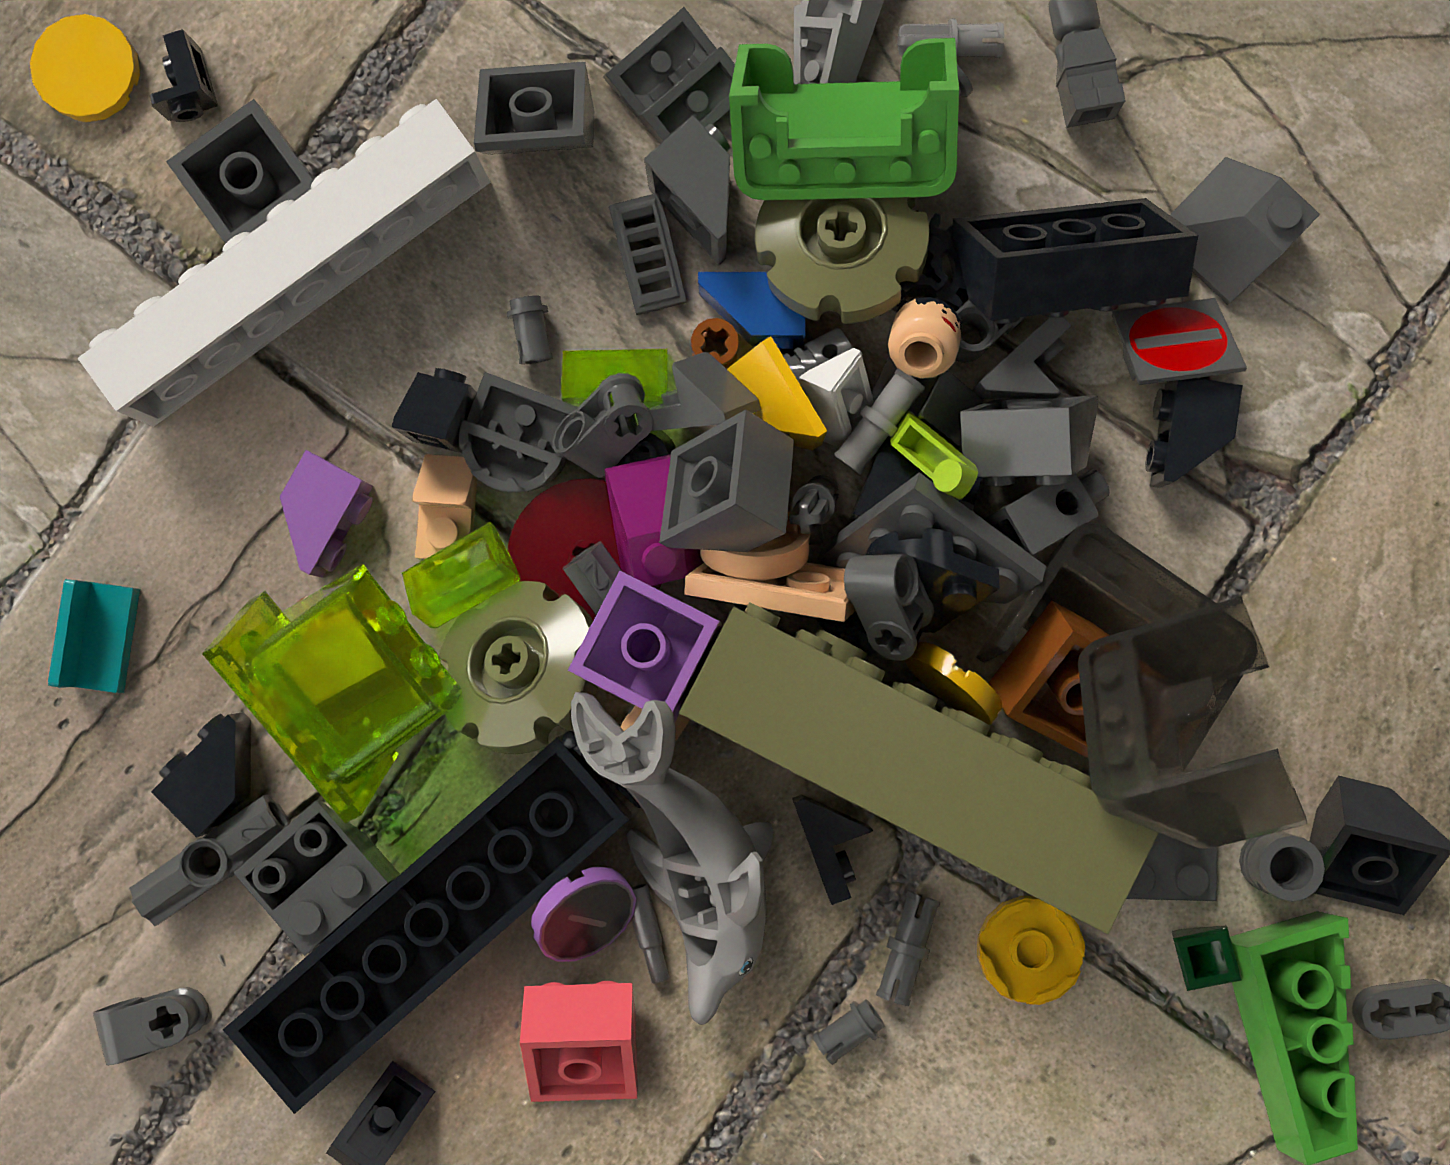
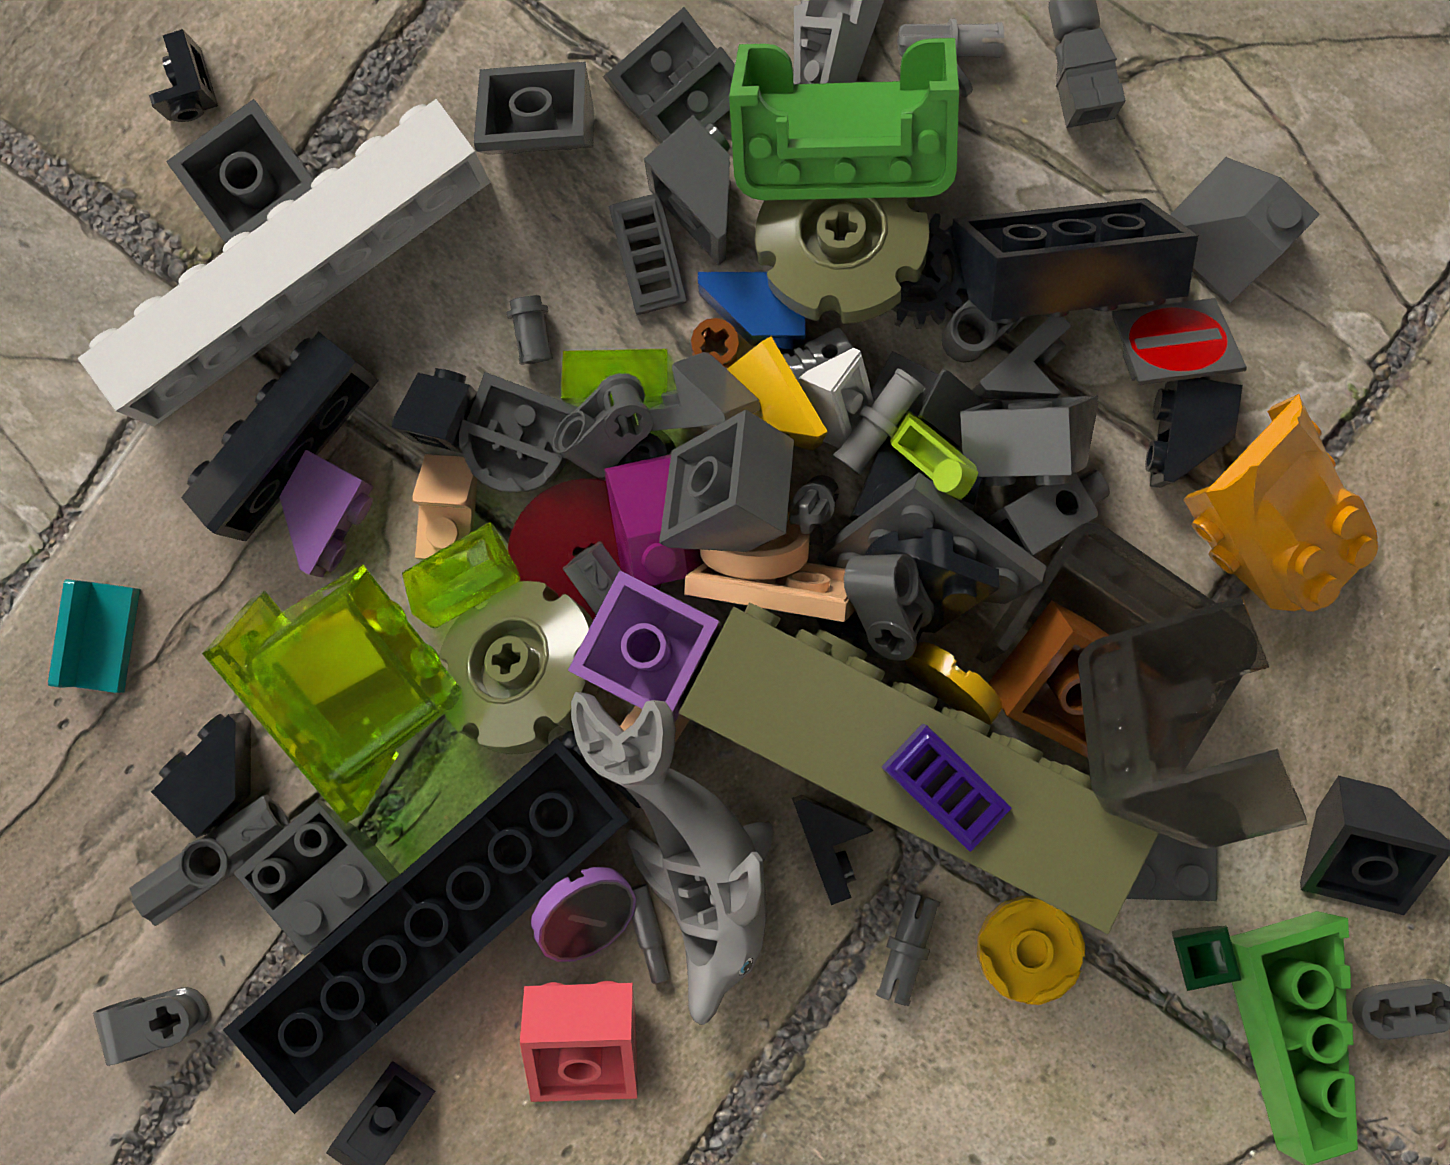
(84, 67): yellow tile -> none
(262, 452): none -> black slope
(849, 1031): dark grey pin -> none
(911, 752): none -> dark purple slope
(925, 337): light nougat head -> none
(1282, 865): dark grey piece -> none
(1286, 517): none -> light orange slope

